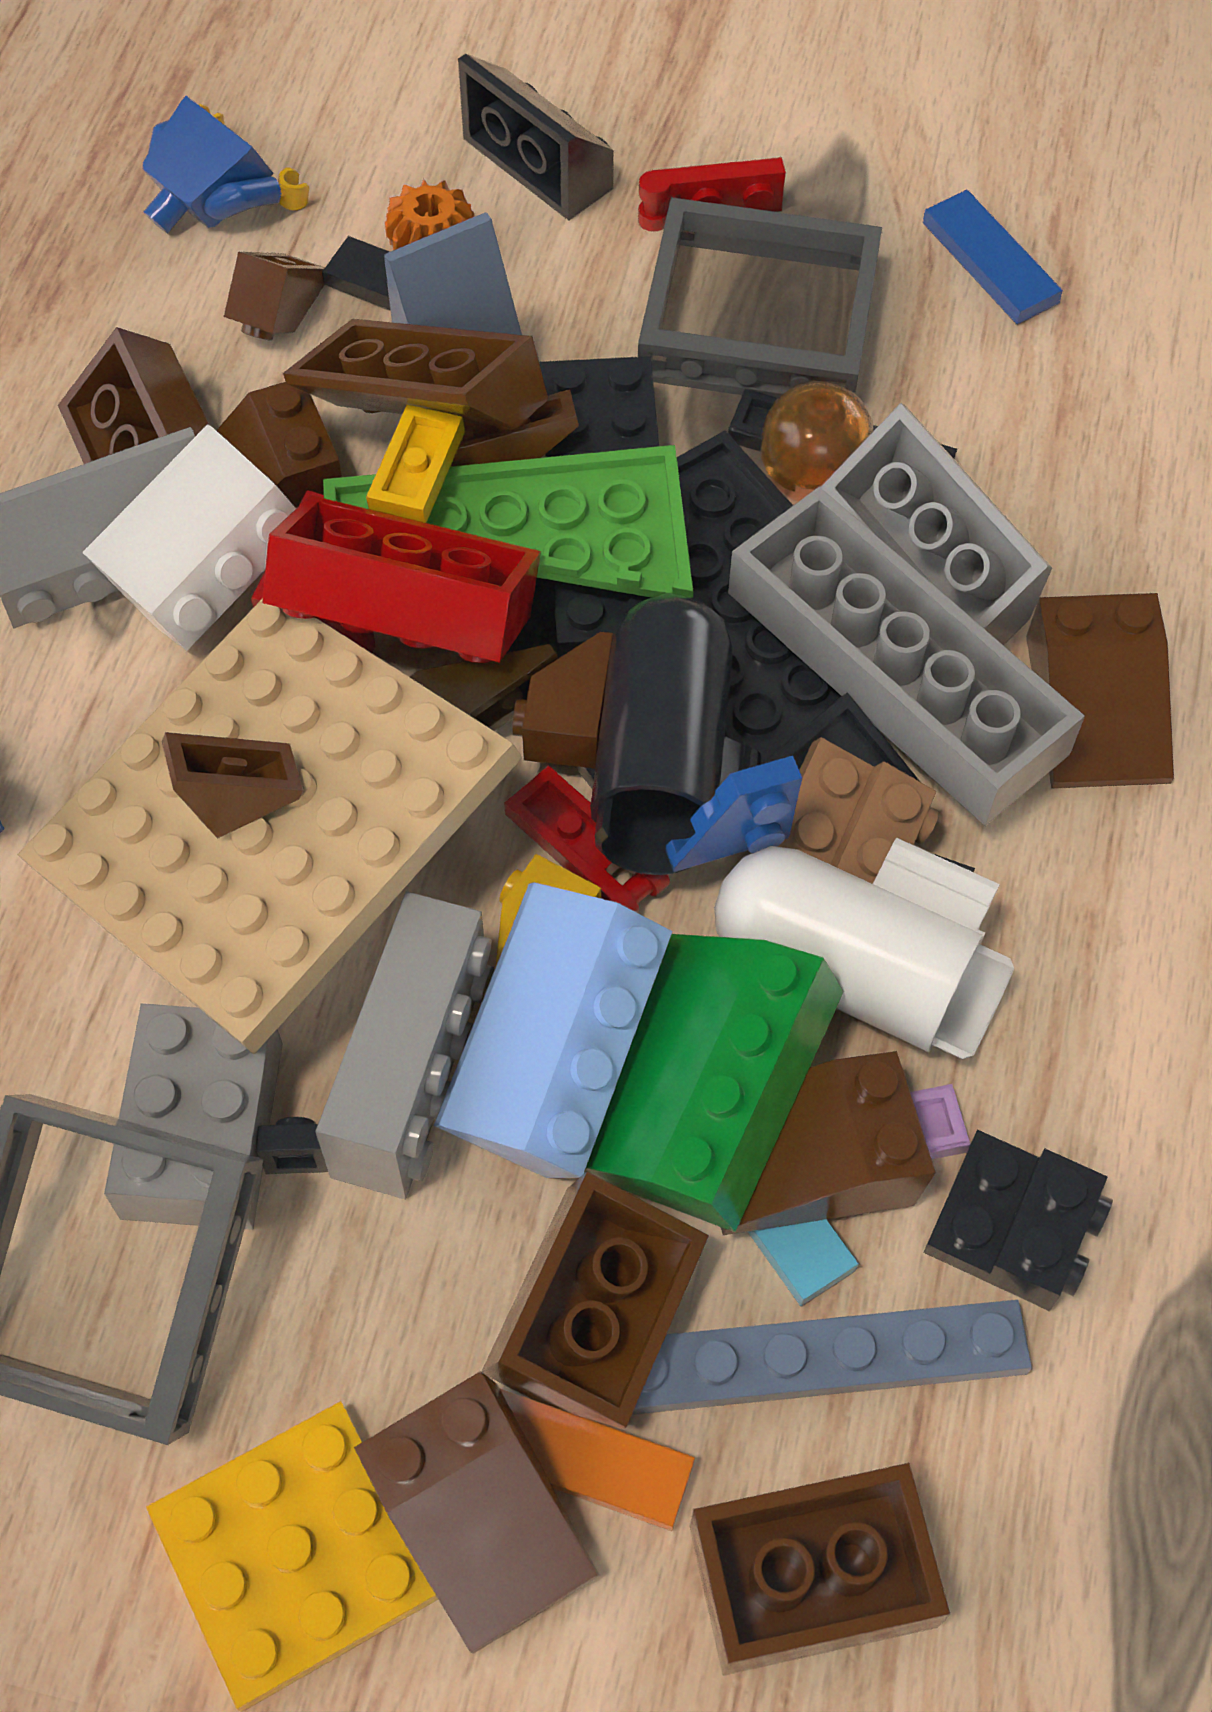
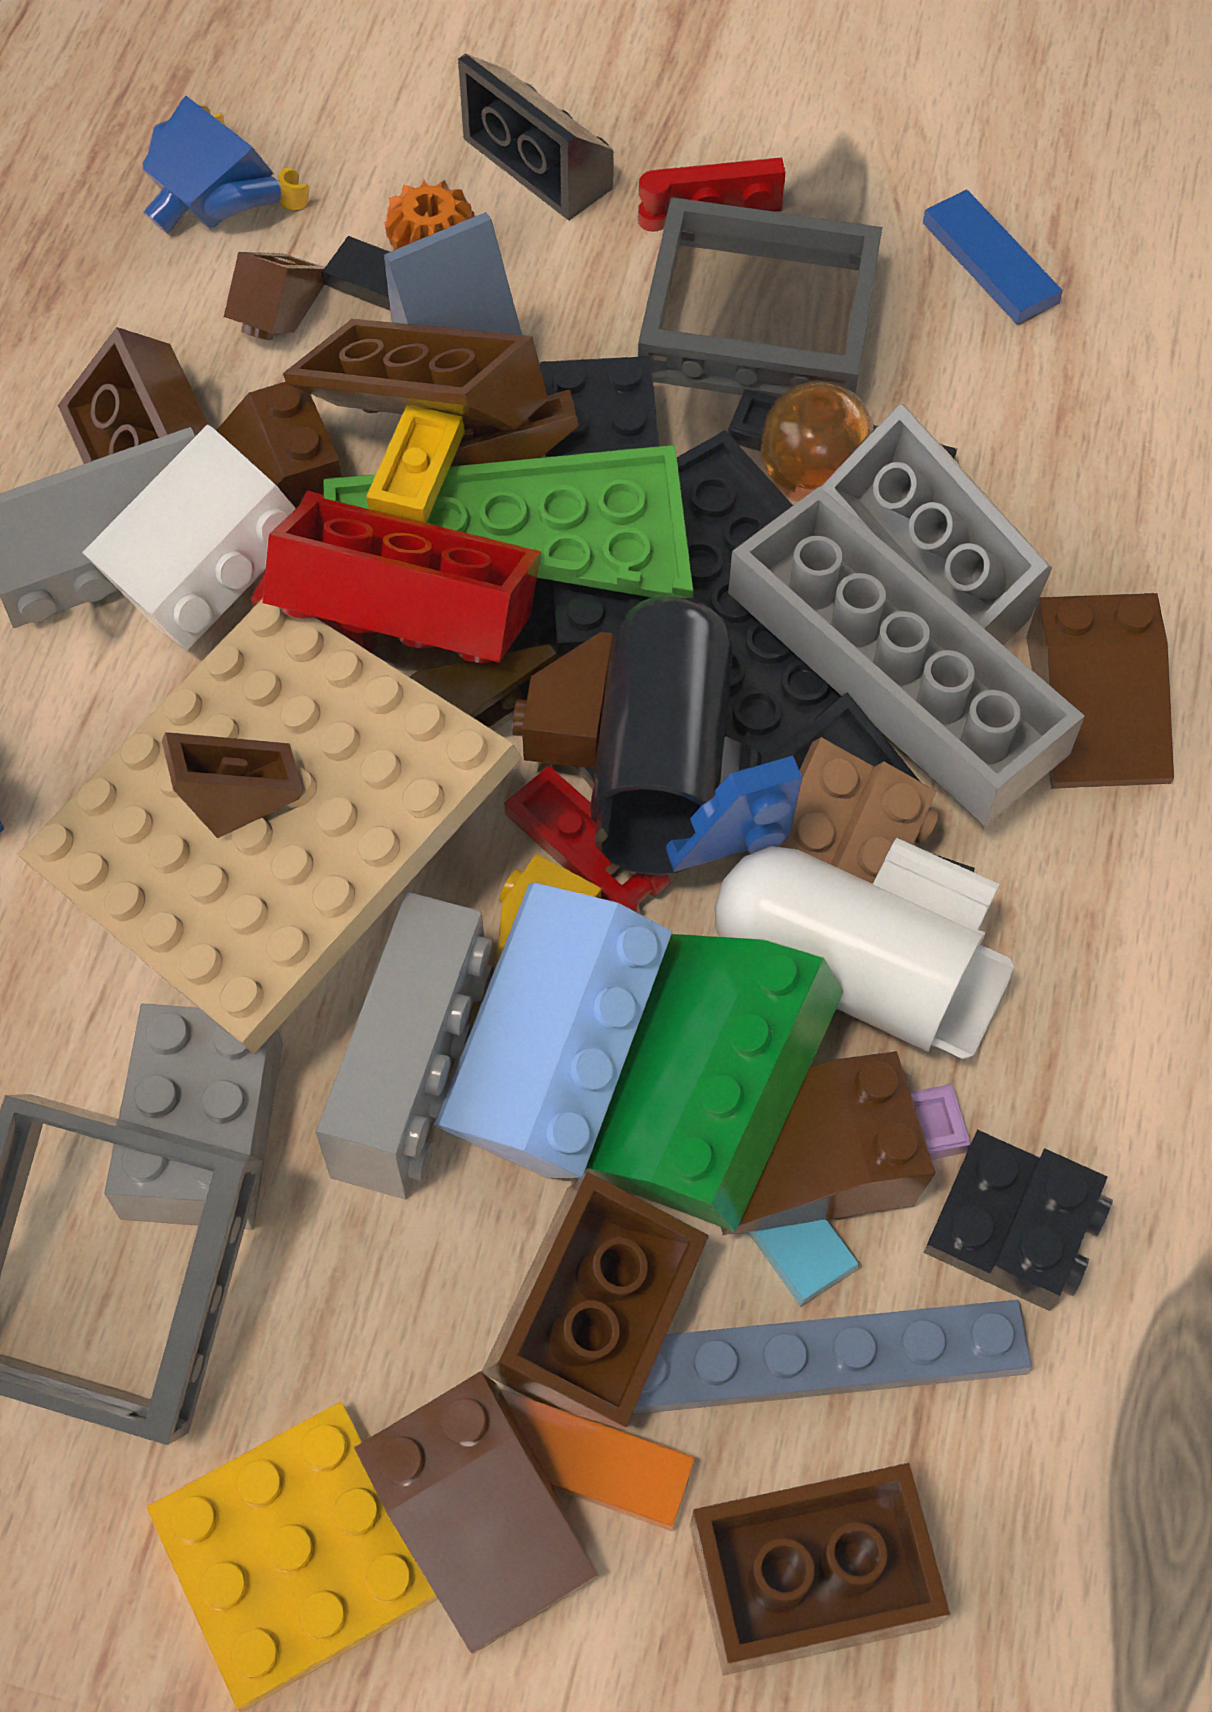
(290, 1147): black plate -> none

